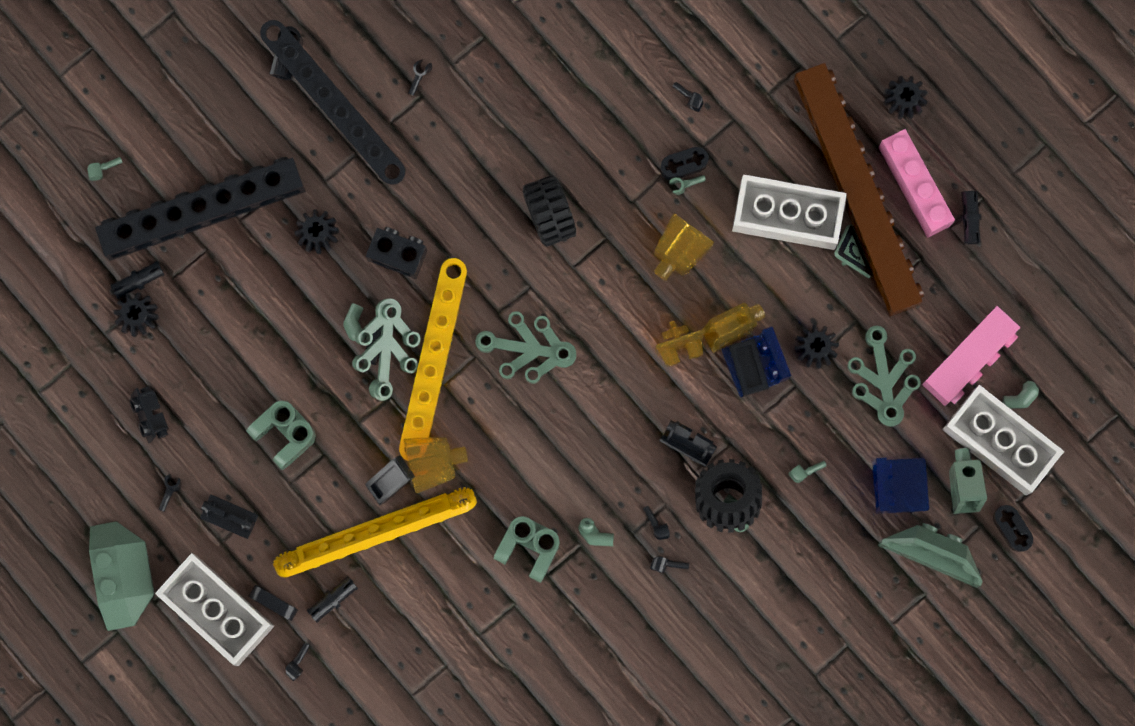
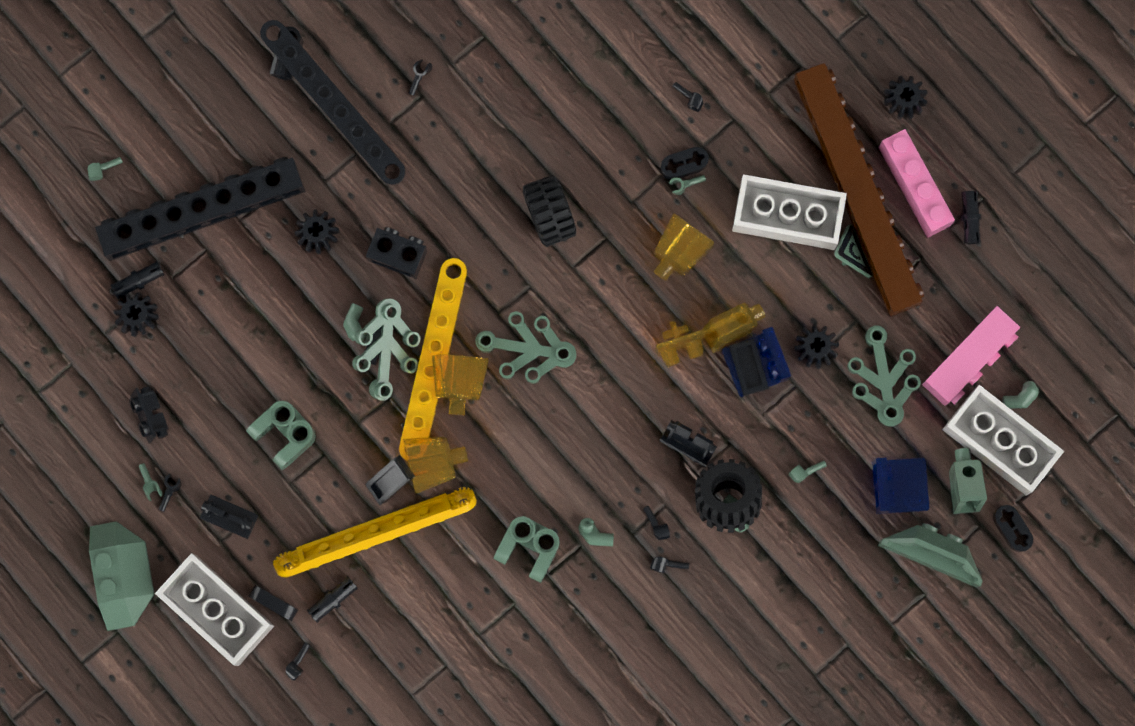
(150, 485): none -> sand green hand
(458, 379): none -> clear yellow torso

